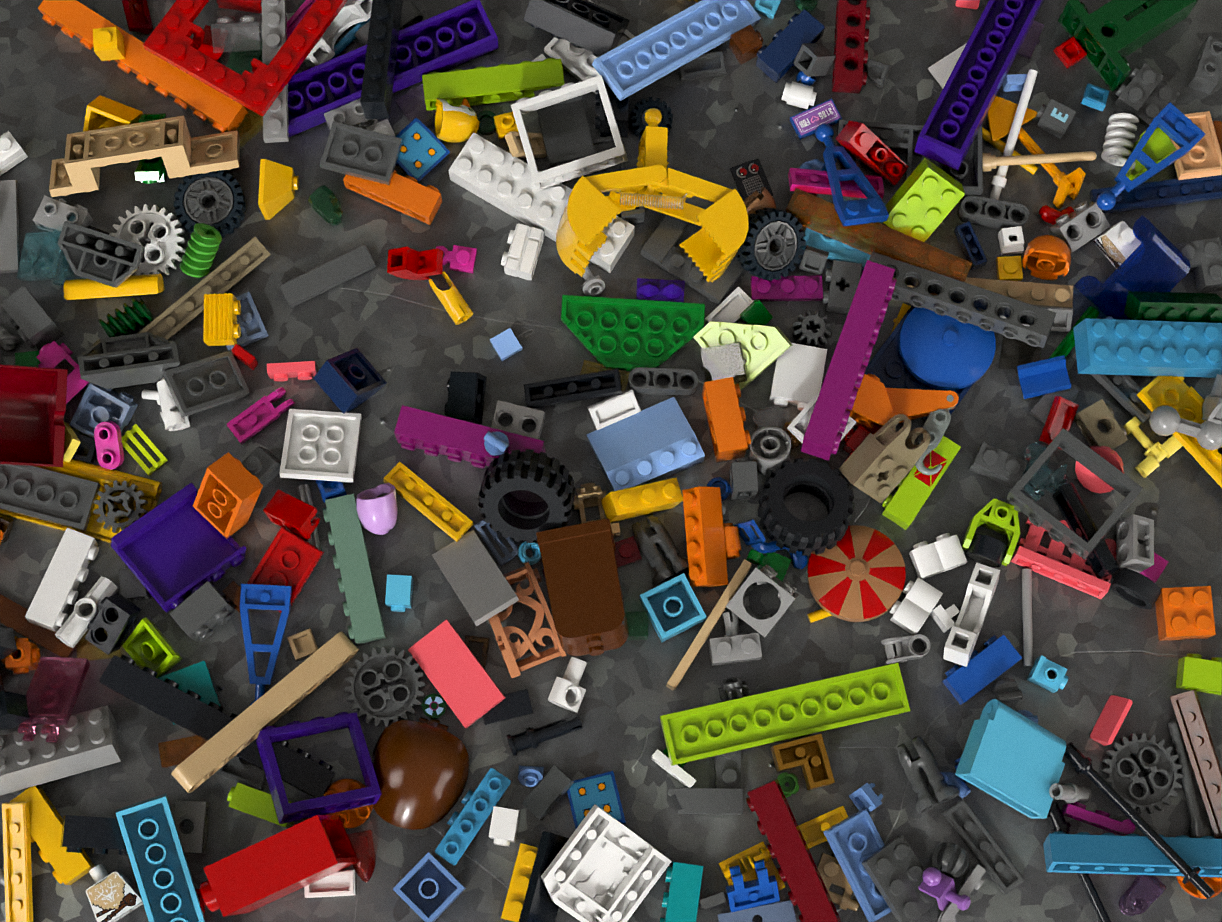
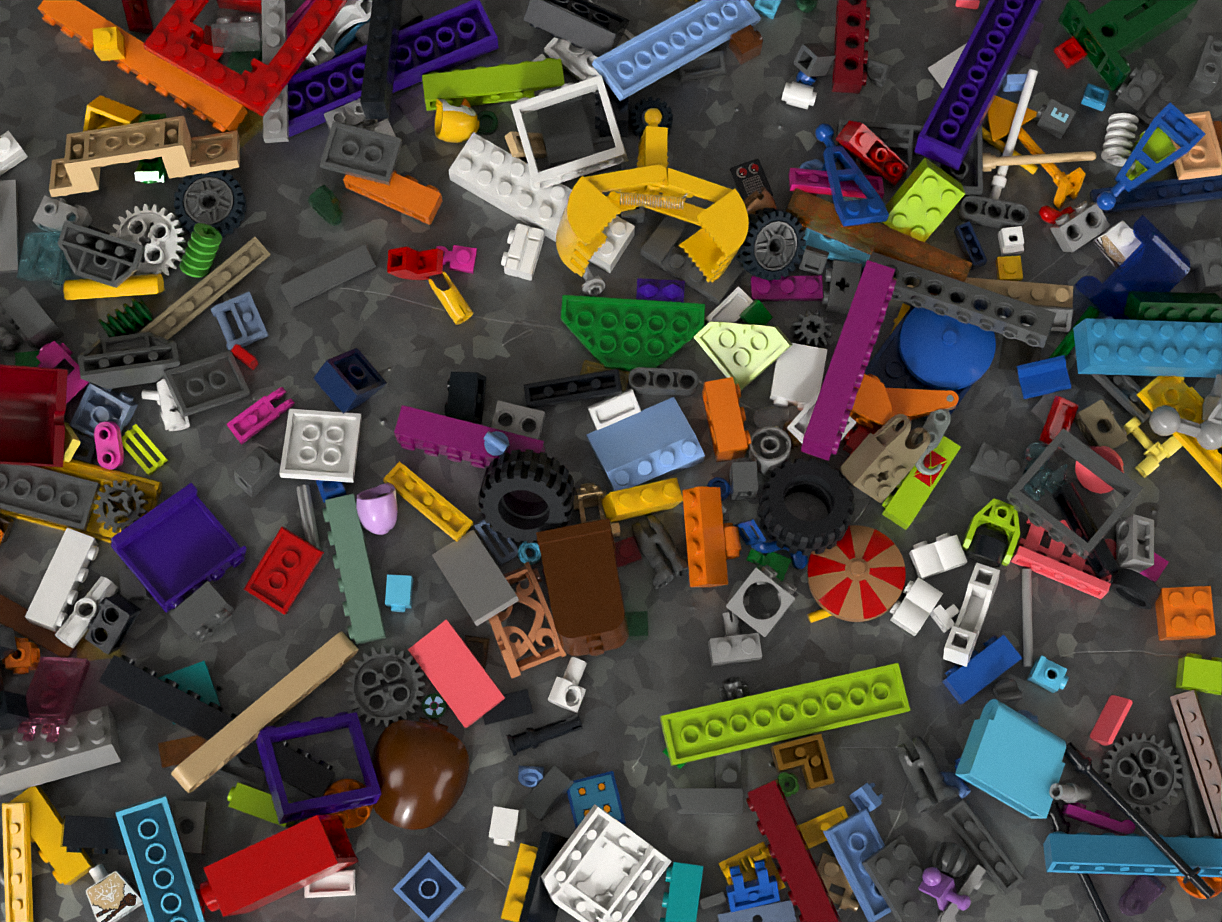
(151, 648): lime slope -> none
(221, 319): yellow brick -> none
(227, 495): orange brick -> none
(232, 594): reddish brown piece -> none
(264, 598): blue plate -> none
(276, 187): yellow slope -> none
(282, 371): coral plate -> none
(292, 514): red hinge -> none
(303, 644): tan tile -> none
(365, 851): clear red plate -> none
(419, 150): dark azure slope -> none
(472, 816): dark azure bracket -> none
(504, 124): yellow bracket -> none
(506, 344): light blue tile -> none
(672, 607): medium azure brick -> none
(676, 771): white tile -> none
(709, 625): tan tile -> none
(724, 362): clear smoke piece -> none
(780, 54): dark blue brick -> none
(808, 120): tile -> none
(904, 649): light grey piece -> none
(1047, 257): orange cylinder -> none

